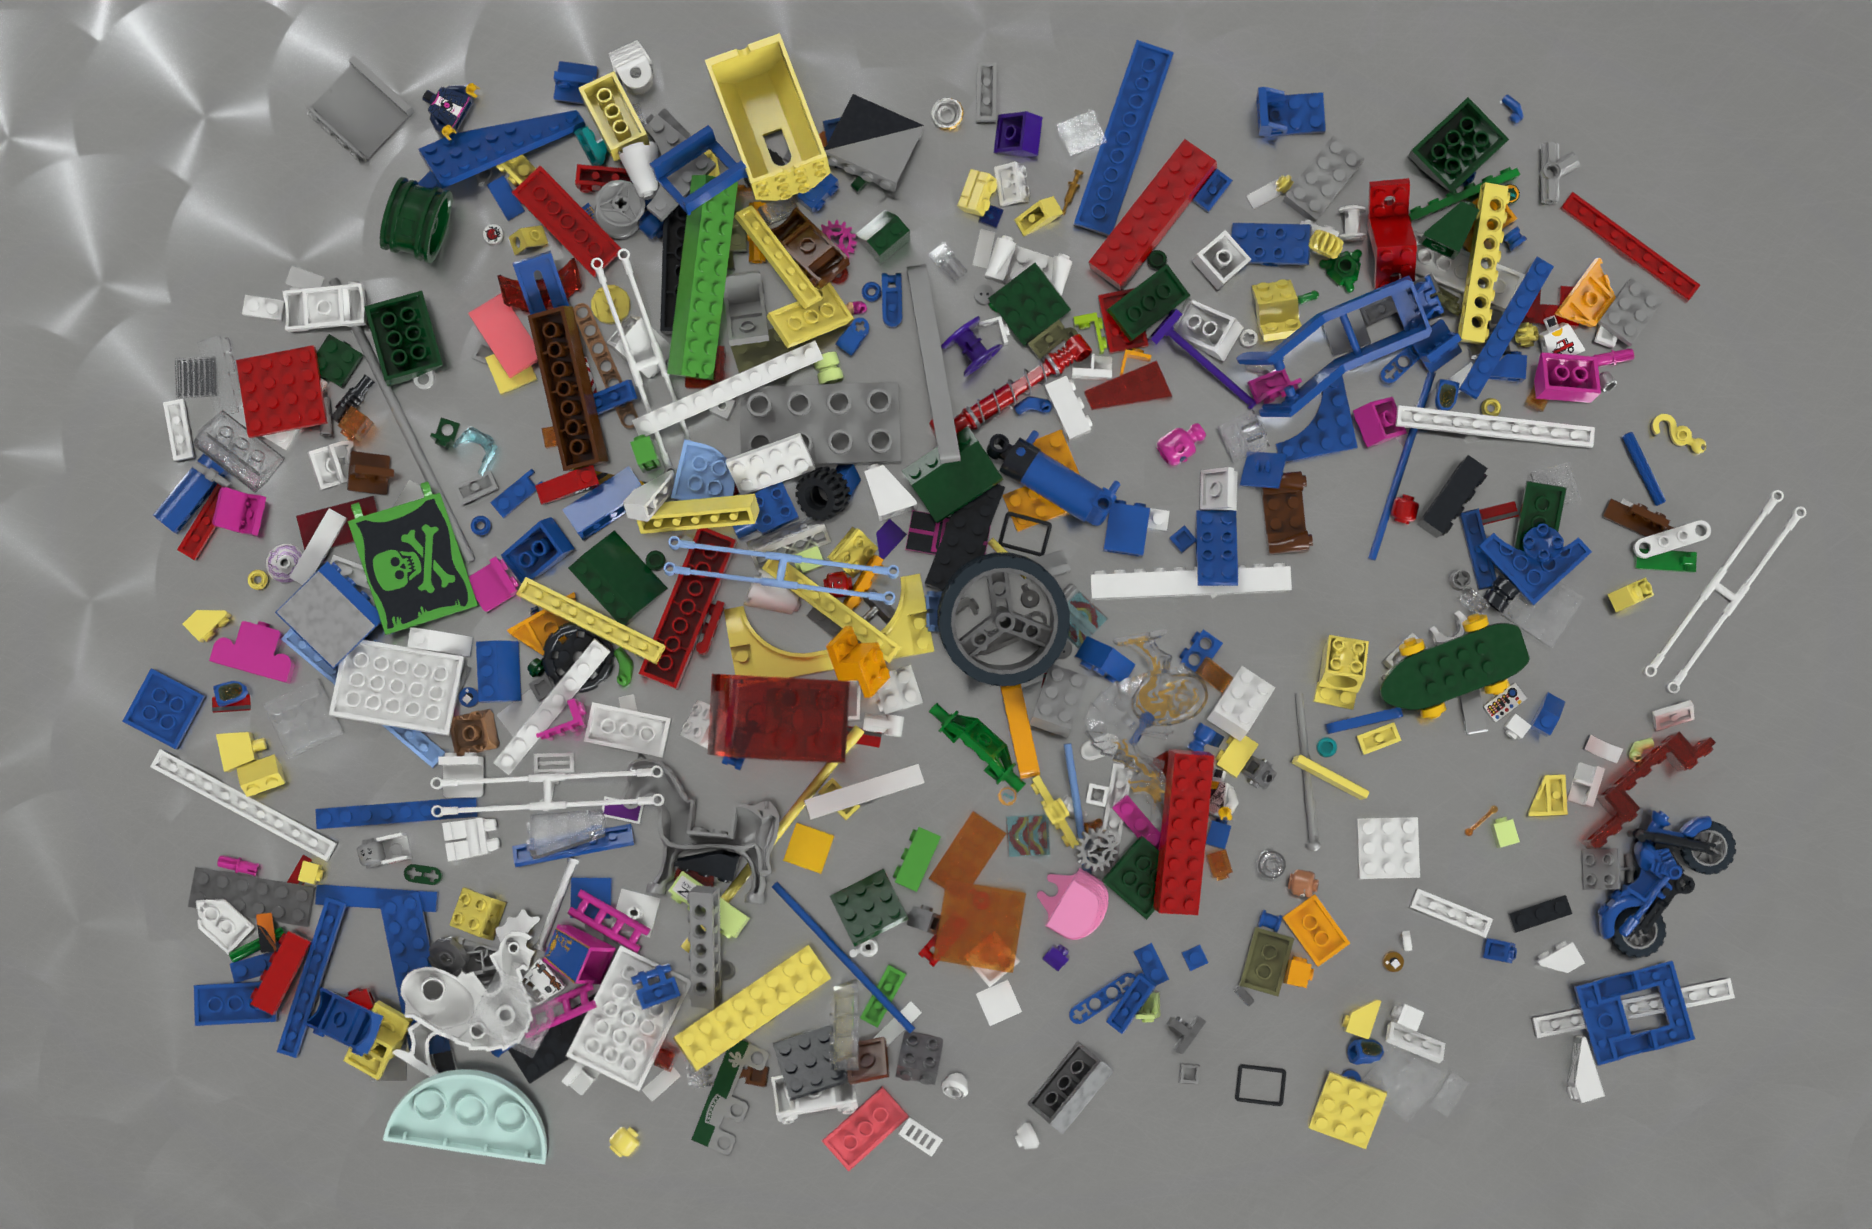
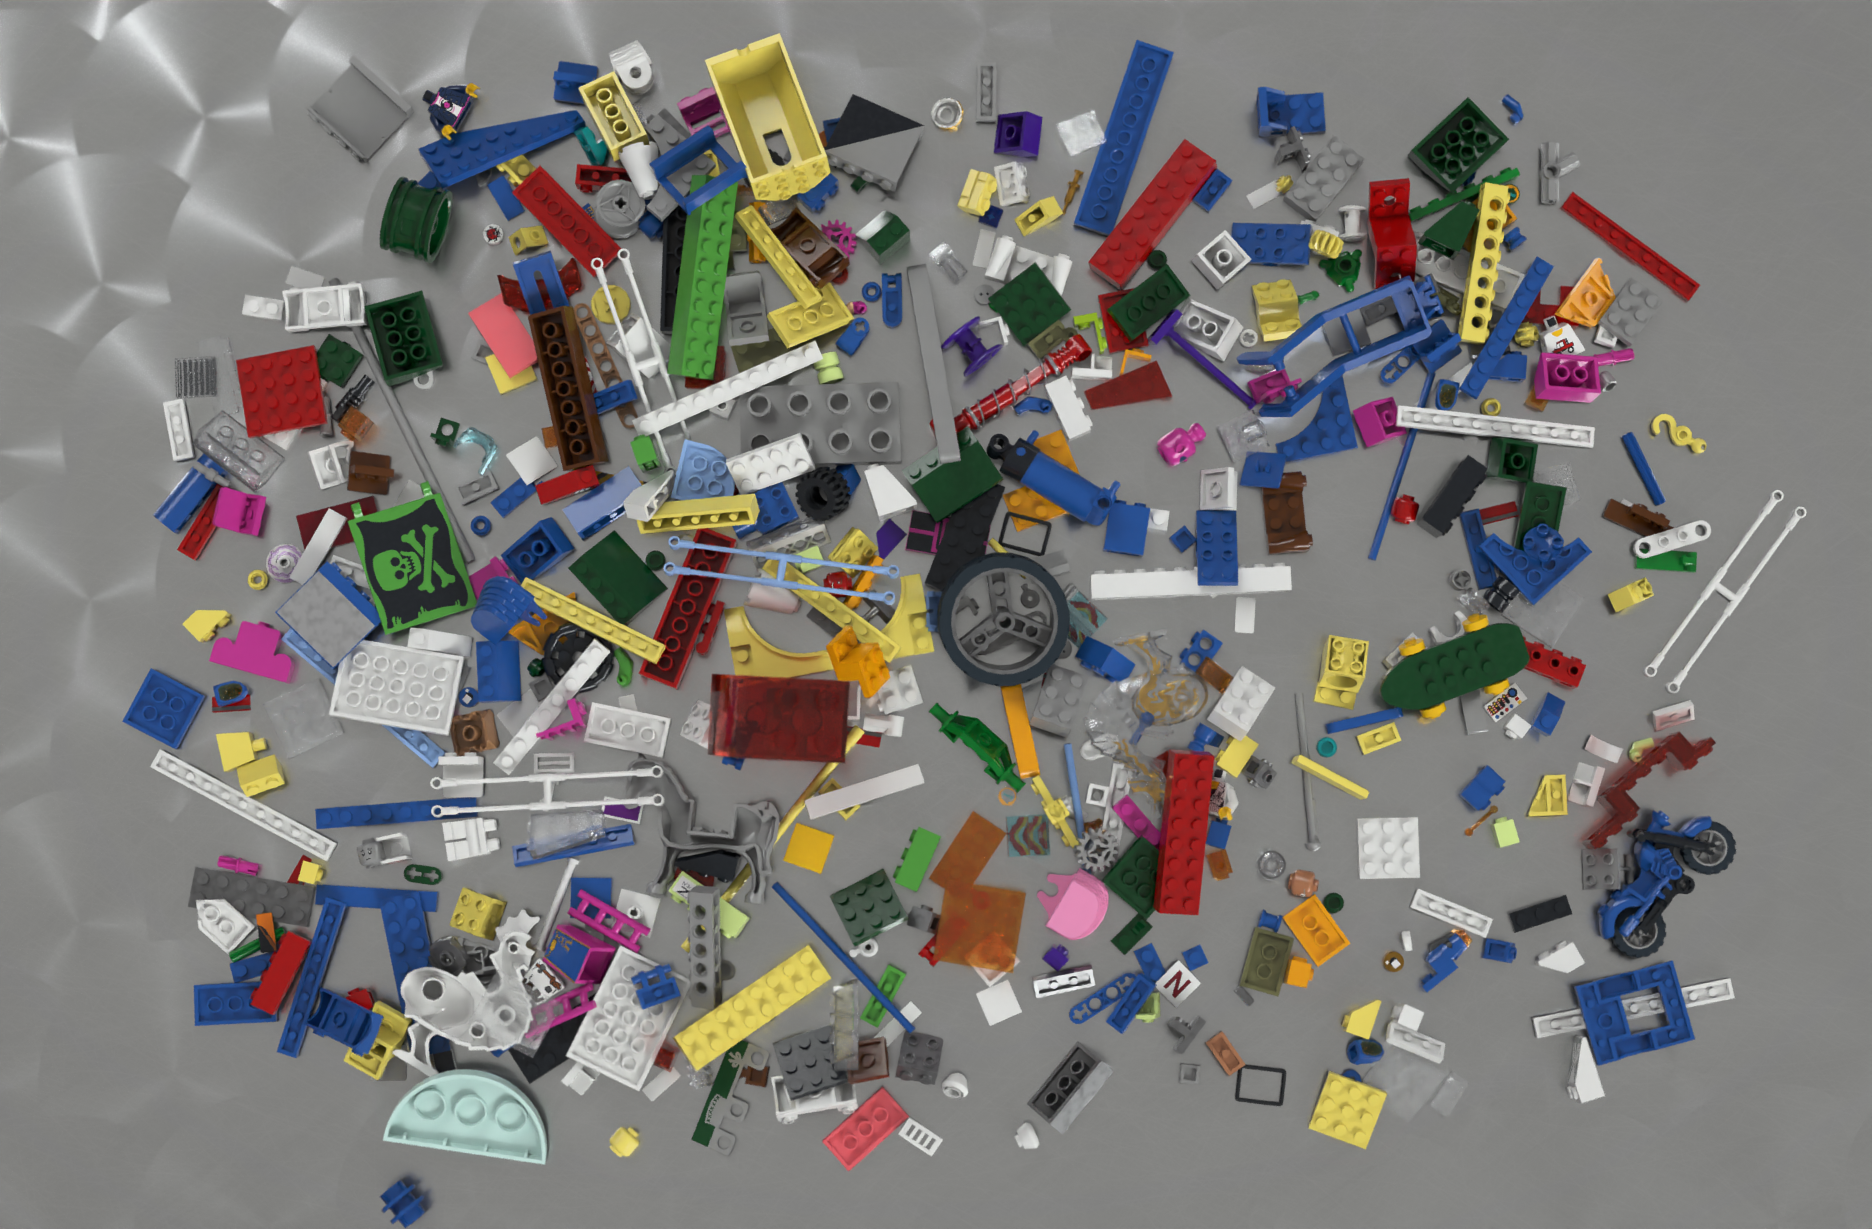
(402, 1204): none -> blue piece
(501, 606): none -> blue piece
(531, 460): none -> white sticker
(700, 107): none -> dark pink plate
(1063, 981): none -> plate
(1131, 934): none -> dark green plate
(1177, 984): none -> white sticker
(1225, 1053): none -> nougat plate
(1245, 615): none -> white sticker
(1293, 149): none -> flat silver bracket
(1333, 902): none -> dark green plate
(1442, 956): none -> blue plate
(1482, 788): none -> blue brick
(1511, 460): none -> dark green slope
(1554, 665): none -> red brick

